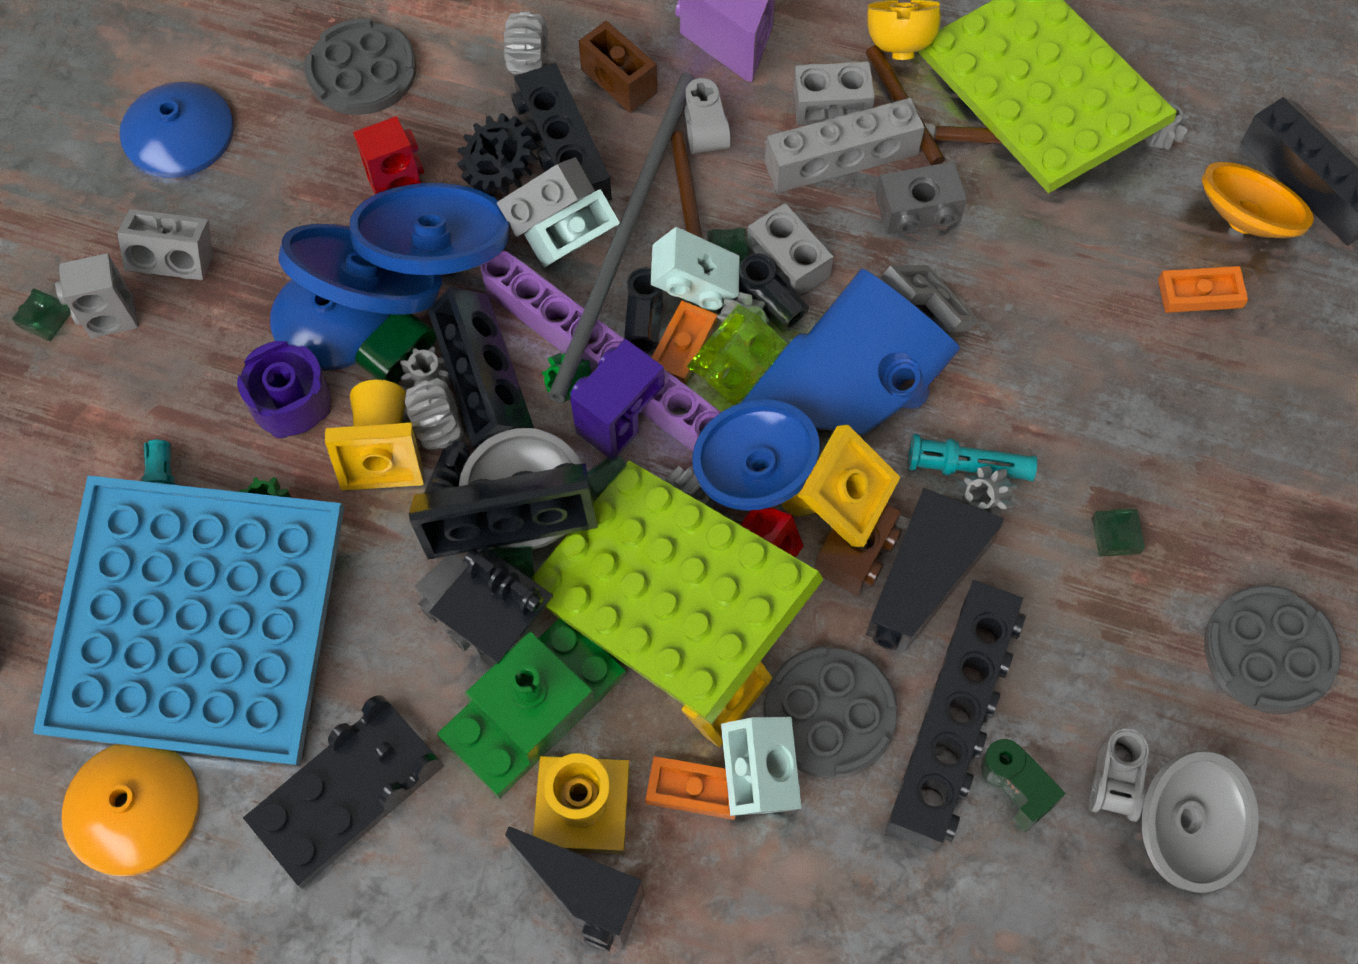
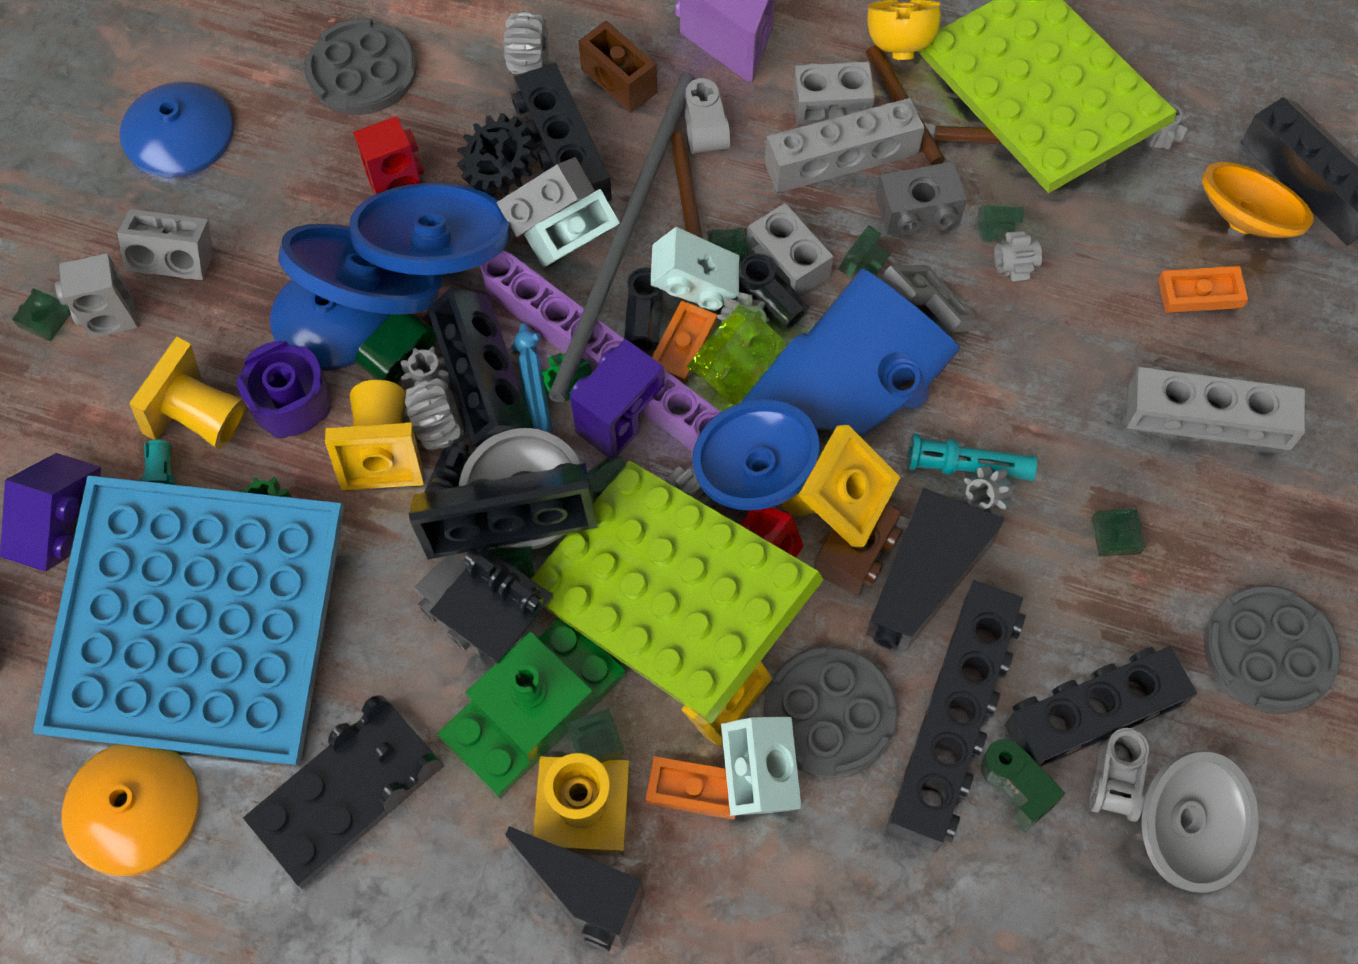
(42, 510): none -> dark purple brick
(176, 394): none -> yellow plant
(531, 378): none -> dark azure wheel
(596, 736): none -> clear green tile
(865, 254): none -> clear green tile
(999, 217): none -> clear green tile
(1017, 256): none -> light grey gear
(1157, 672): none -> black brick
(1277, 426): none -> light grey brick

